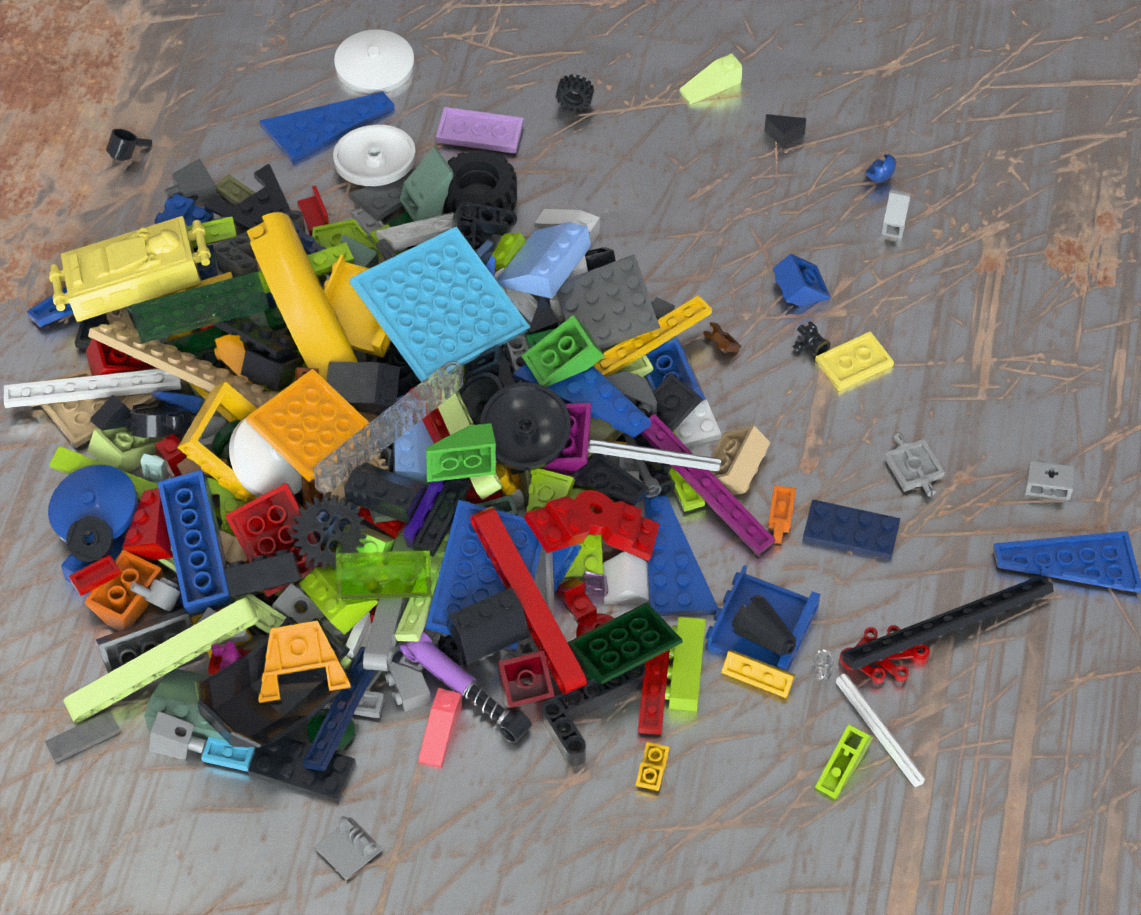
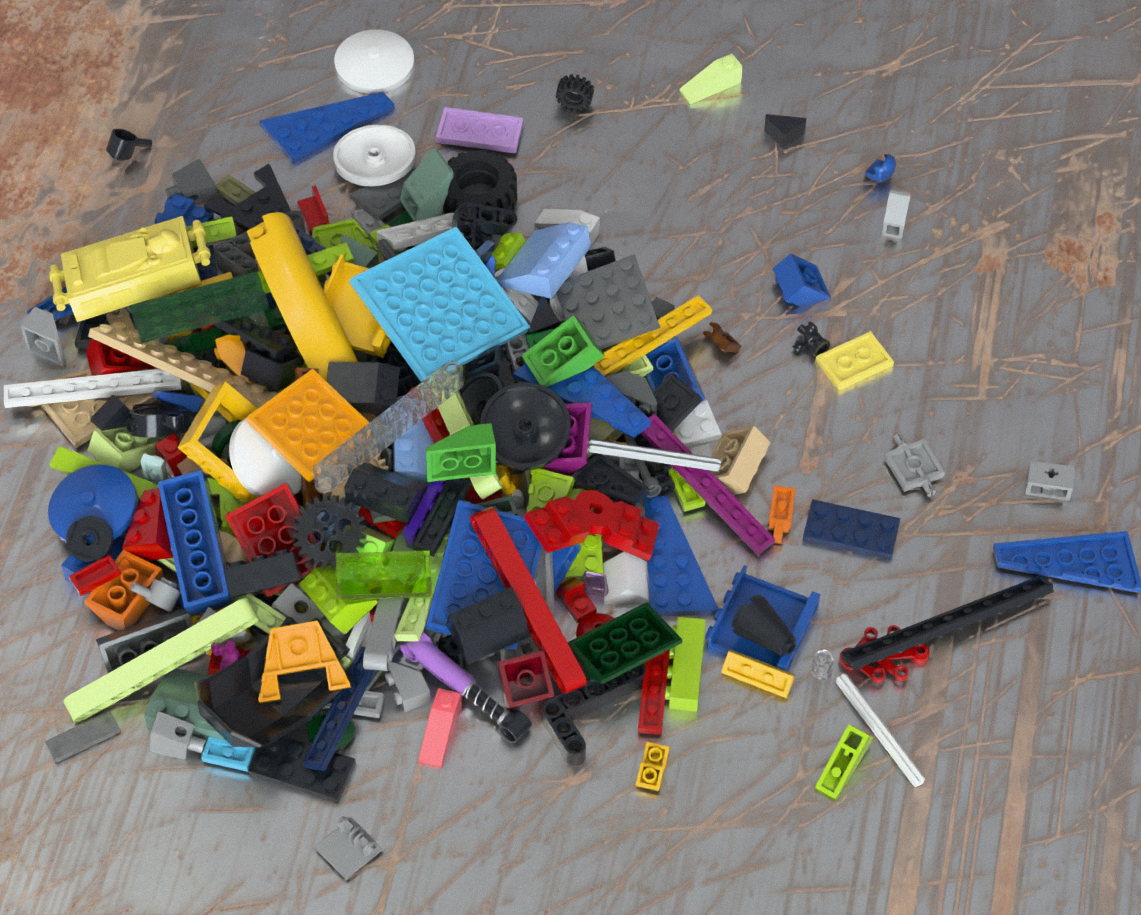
(42, 336): none -> light grey slope

